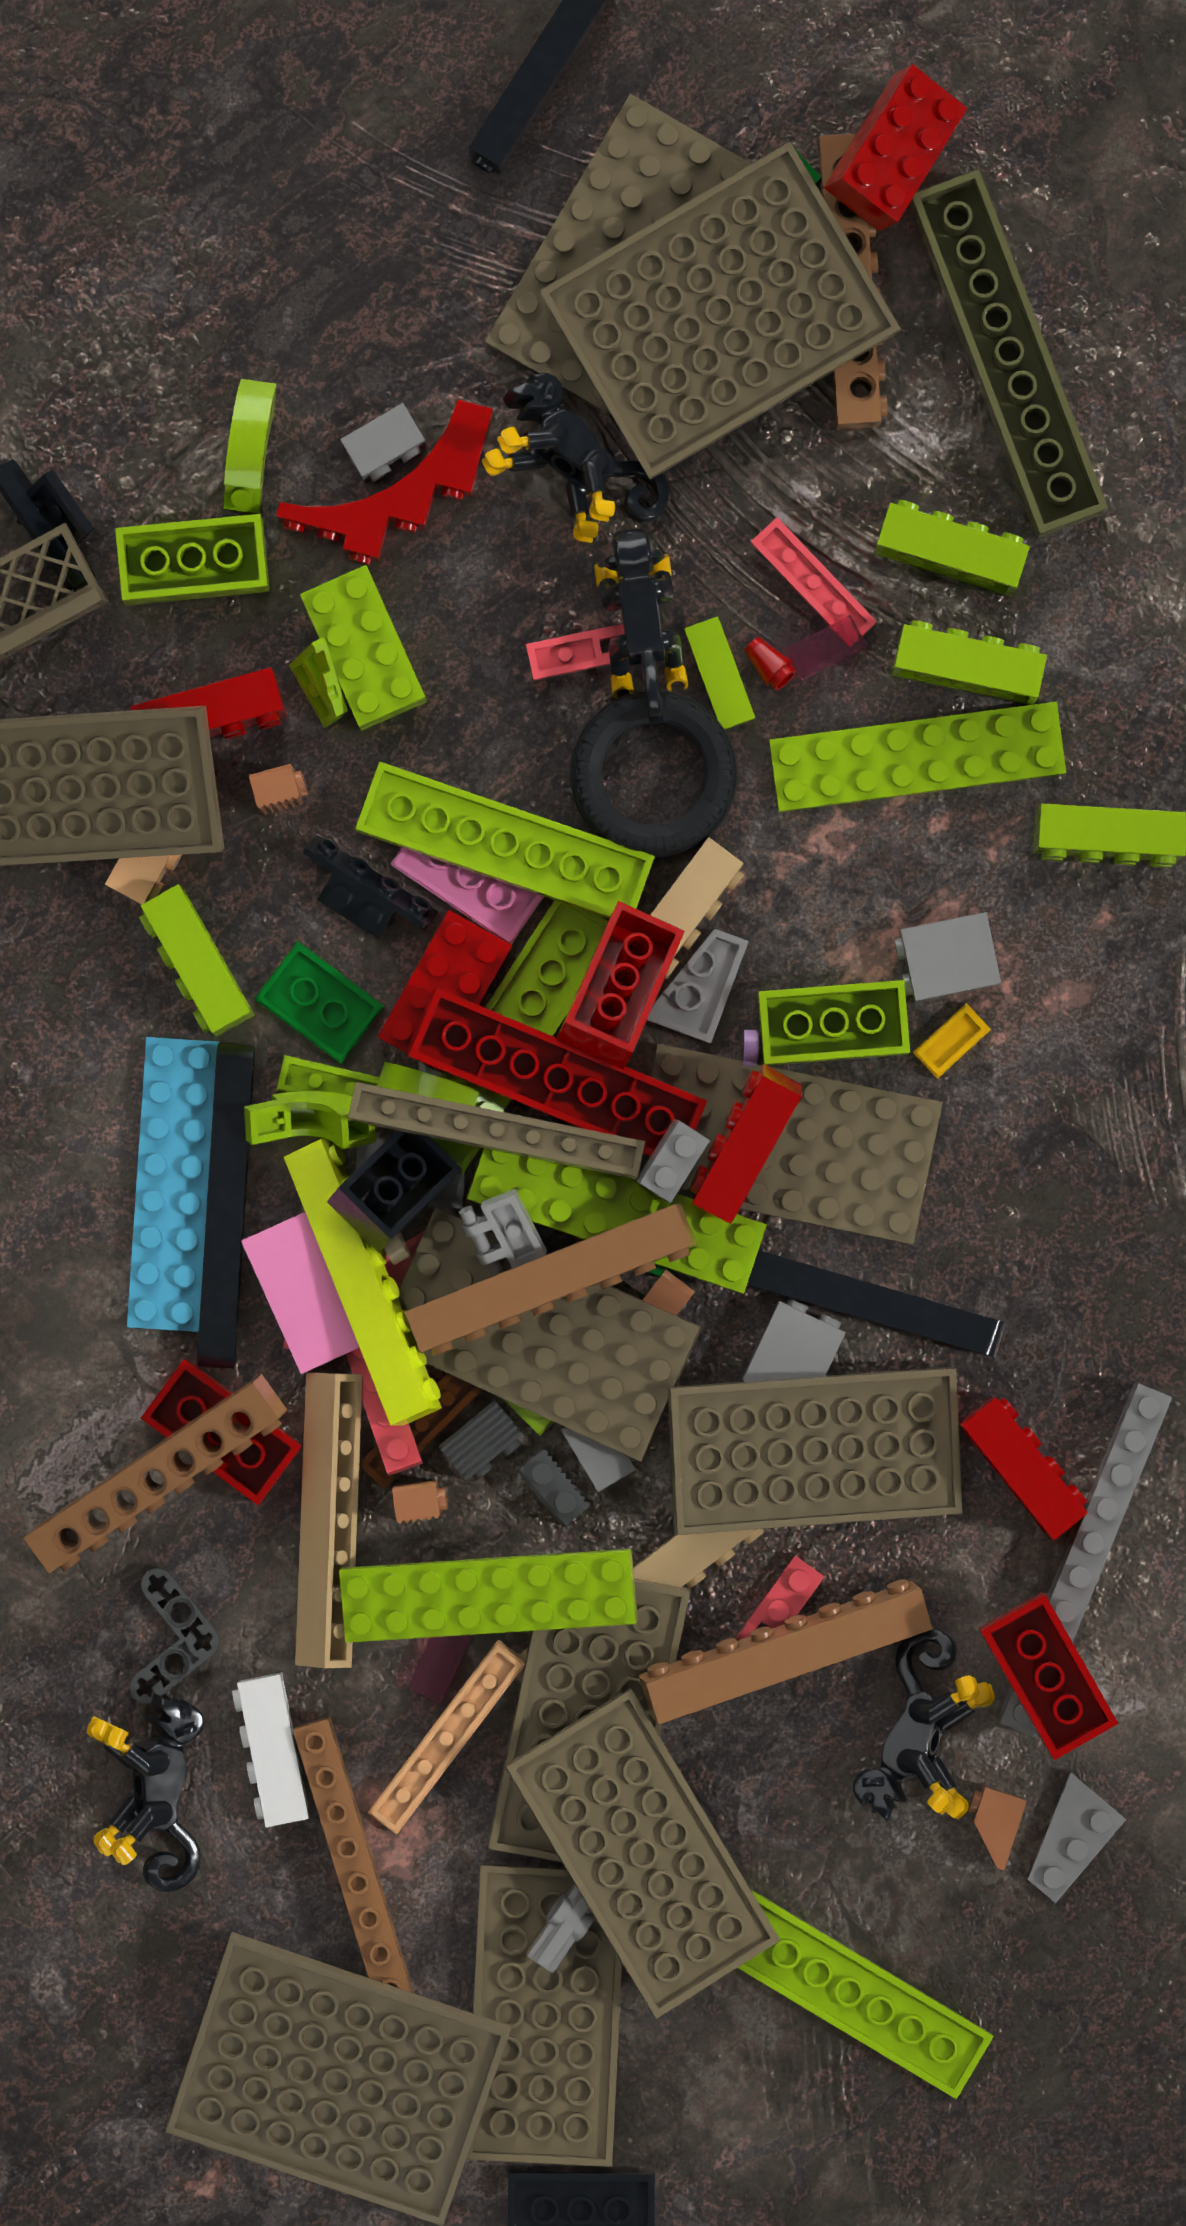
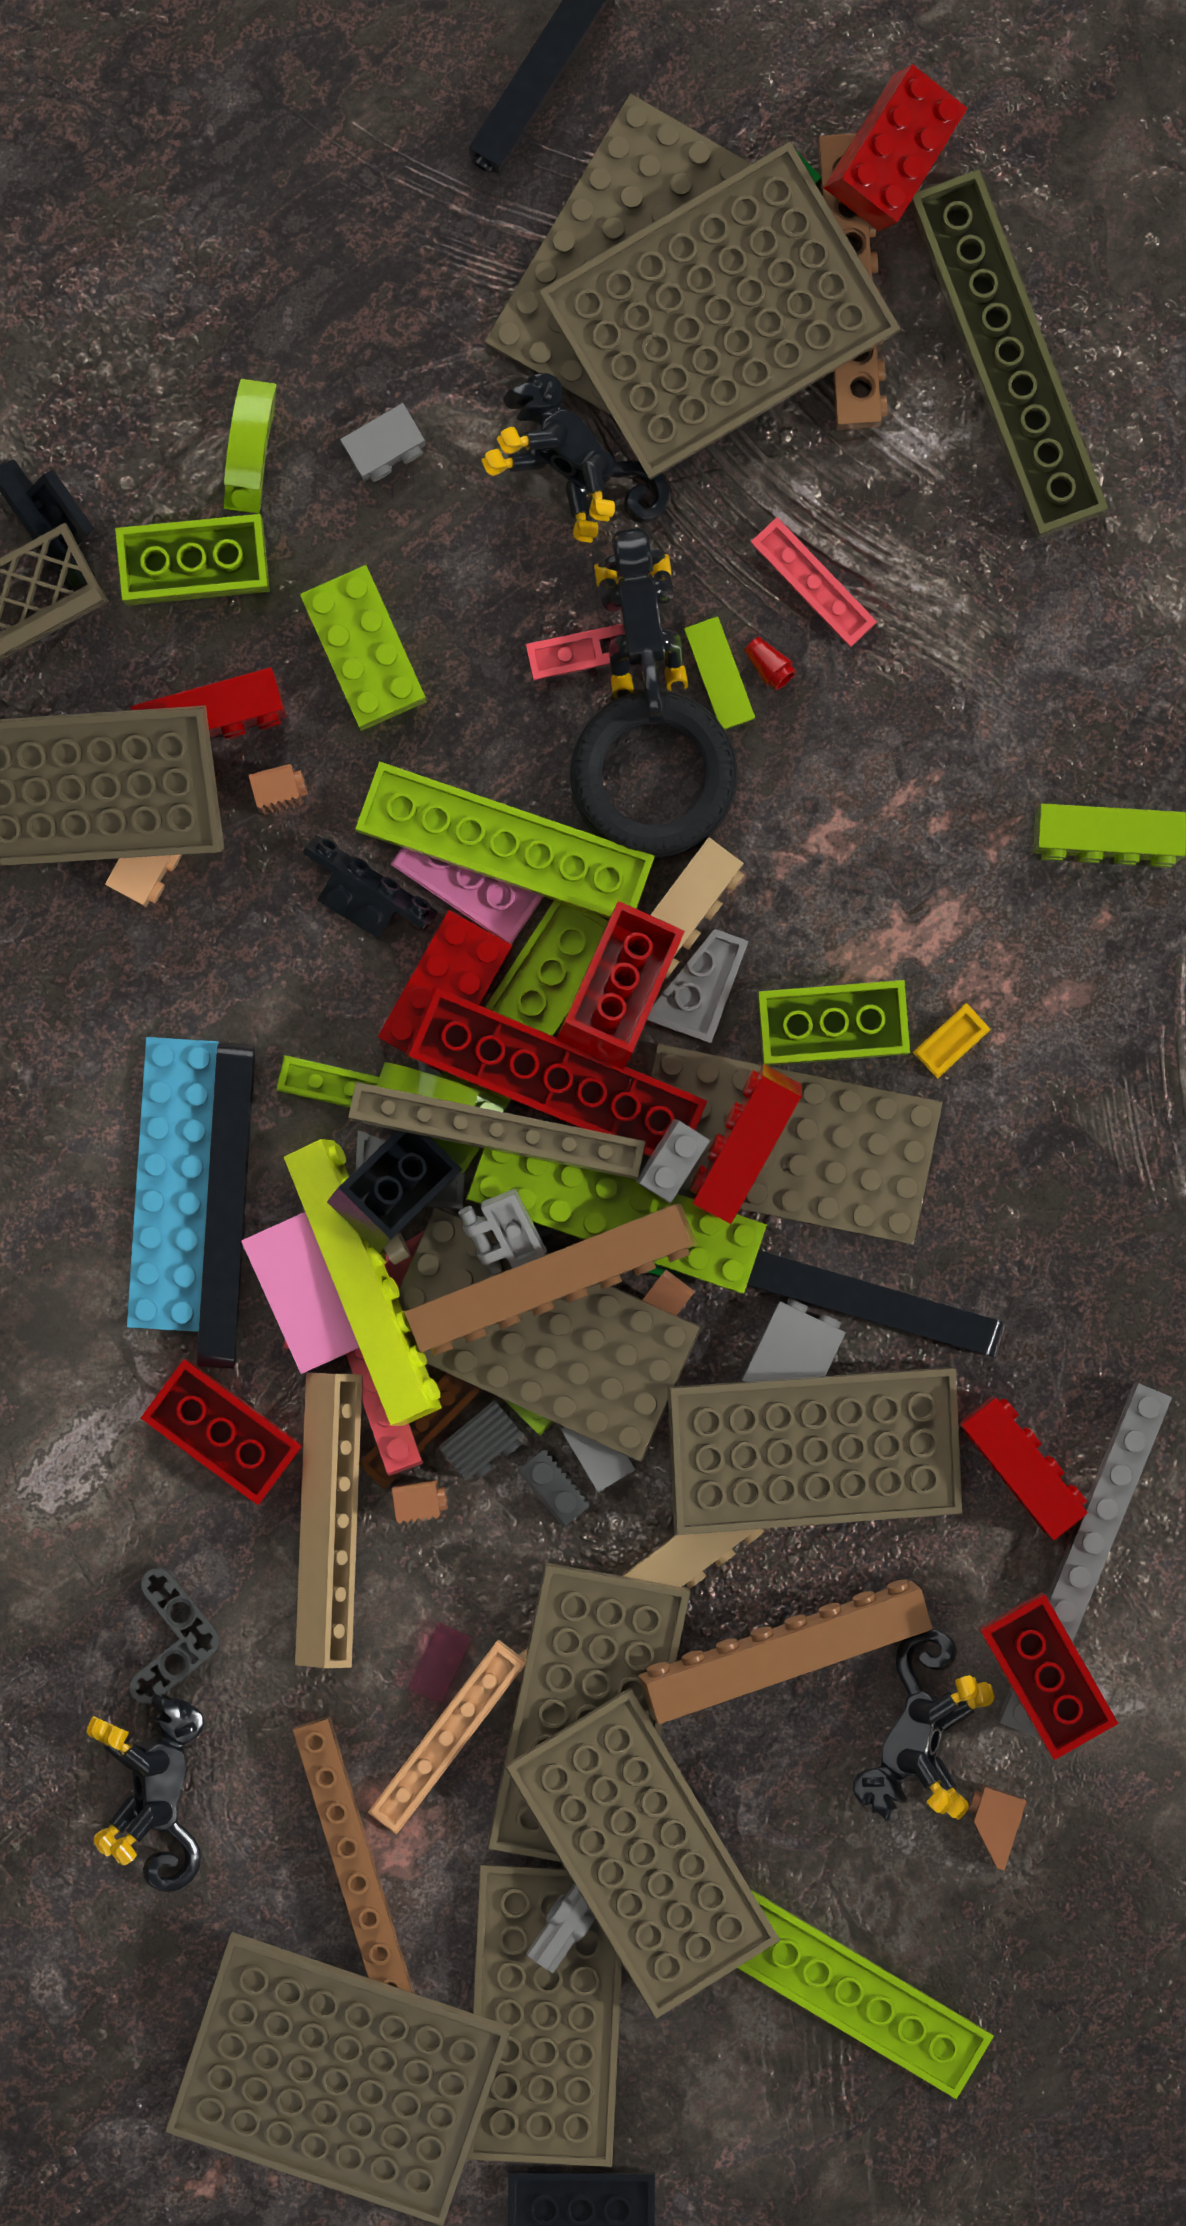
(49, 1537): medium nougat brick -> none
(197, 961): lime brick -> none
(273, 1750): white brick -> none
(306, 1114): lime arch -> none
(319, 682): lime wing -> none
(319, 1002): green tile -> none
(365, 522): red arch -> none
(488, 1595): lime plate -> none
(750, 1047): lavender tile -> none
(785, 1596): coral plate -> none
(826, 647): clear pink tile -> none
(917, 757): lime plate -> none
(948, 957): light grey brick -> none
(952, 548): lime brick -> none
(969, 663): lime brick -> none
(1073, 1838): light grey wing -> none

